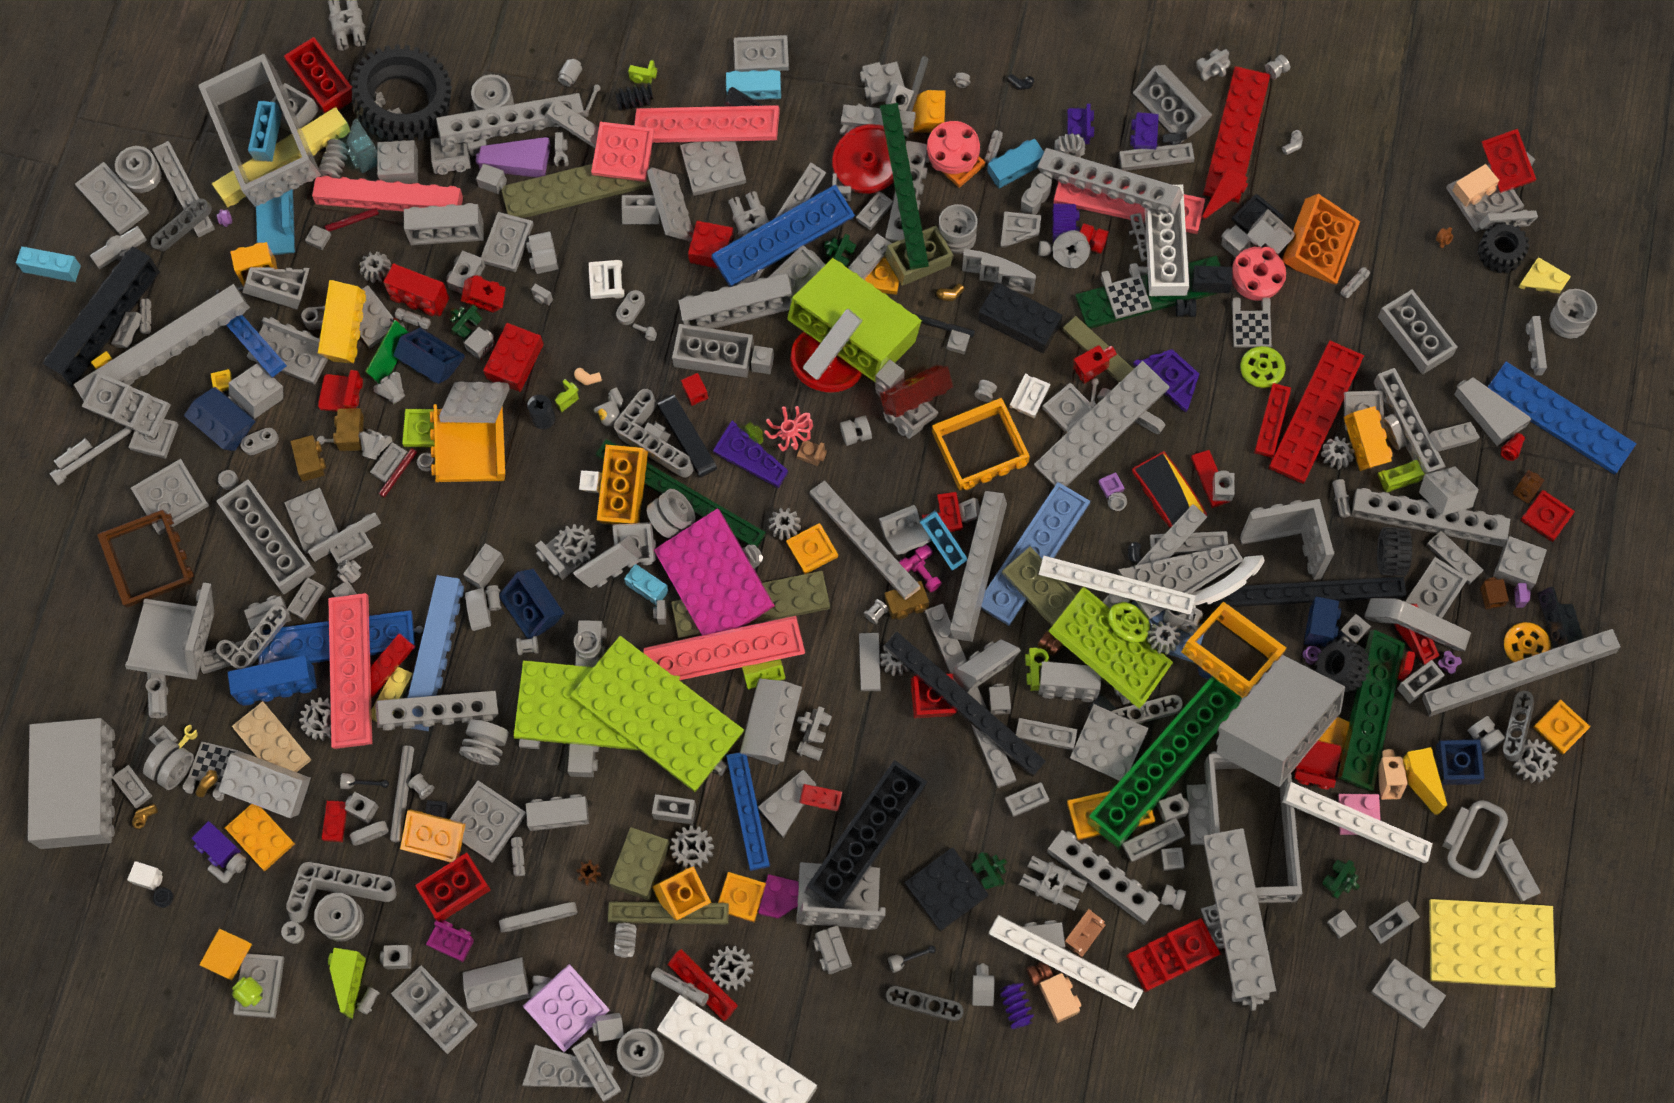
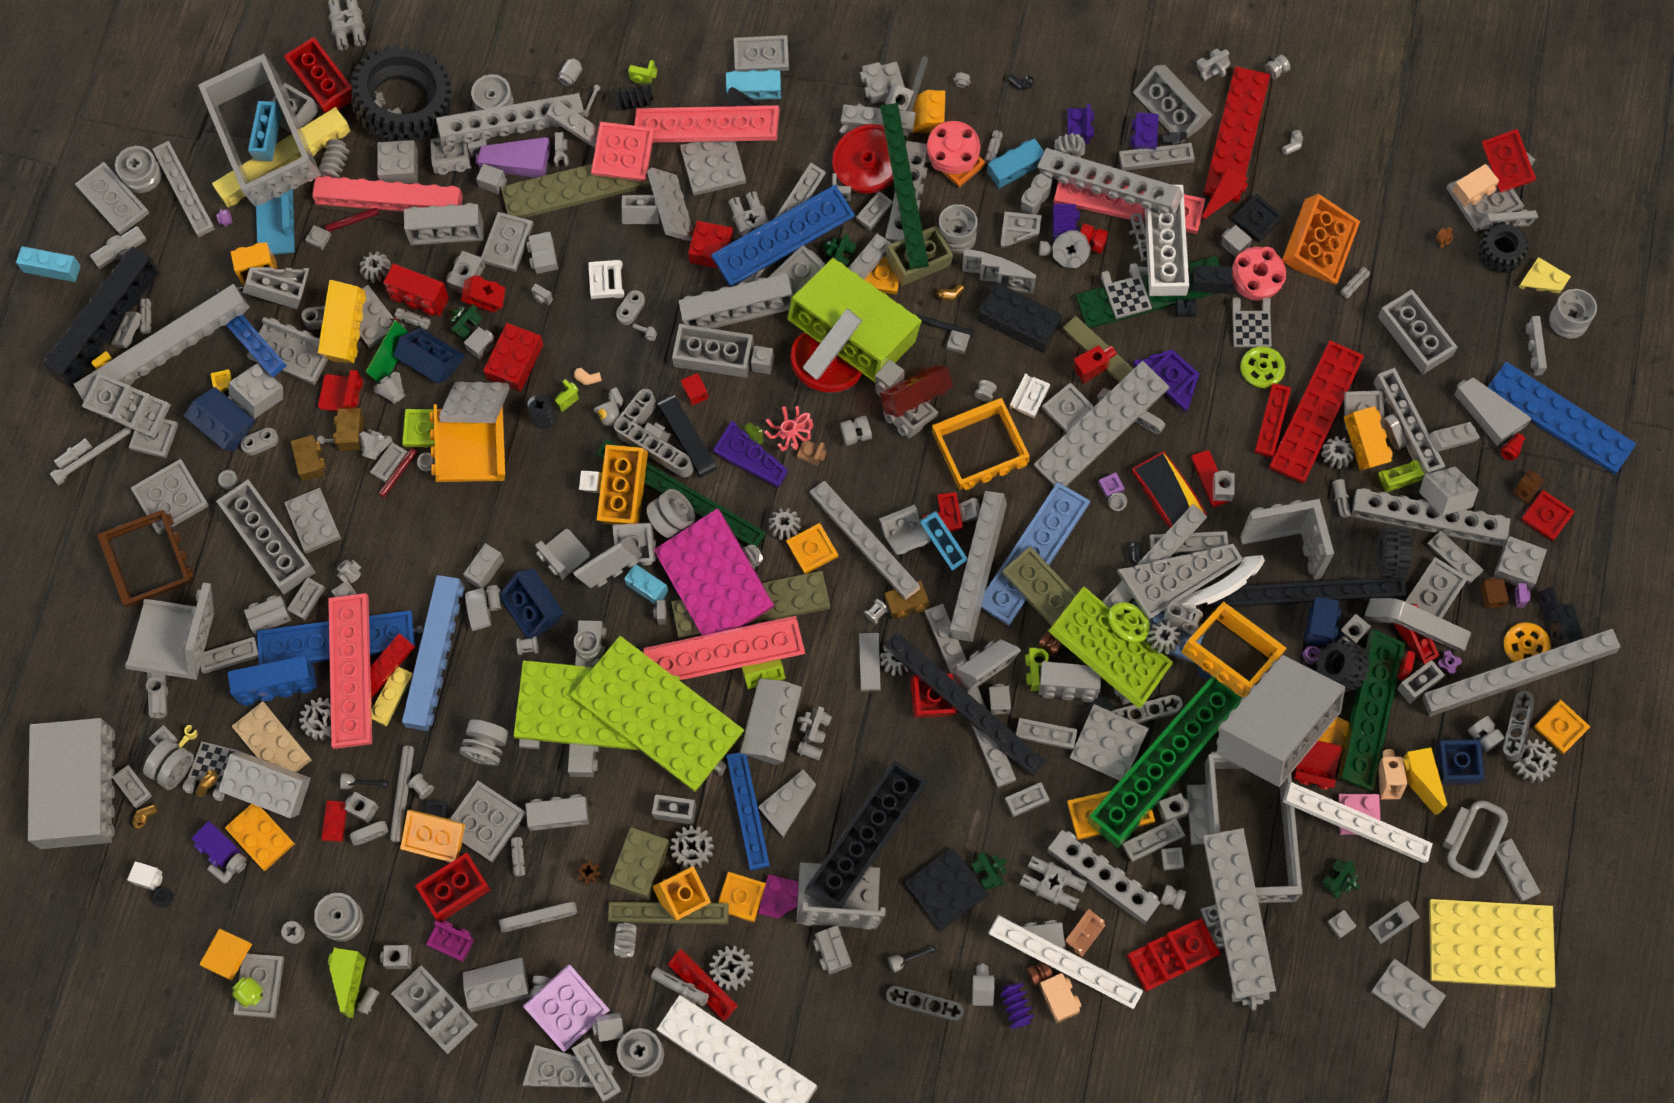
(179, 221): dark grey beam -> none
(256, 634): light grey beam -> none
(335, 884): light grey beam -> none
(348, 542): light grey bracket -> none
(361, 148): clear light blue slope -> none
(486, 701): light grey brick -> none
(567, 548): light grey gear -> none
(820, 797): red plate -> none
(917, 563): dark pink bar -> none
(1092, 404): light grey hinge -> none
(1117, 585): white plate -> none
(1270, 230): light grey brick -> none

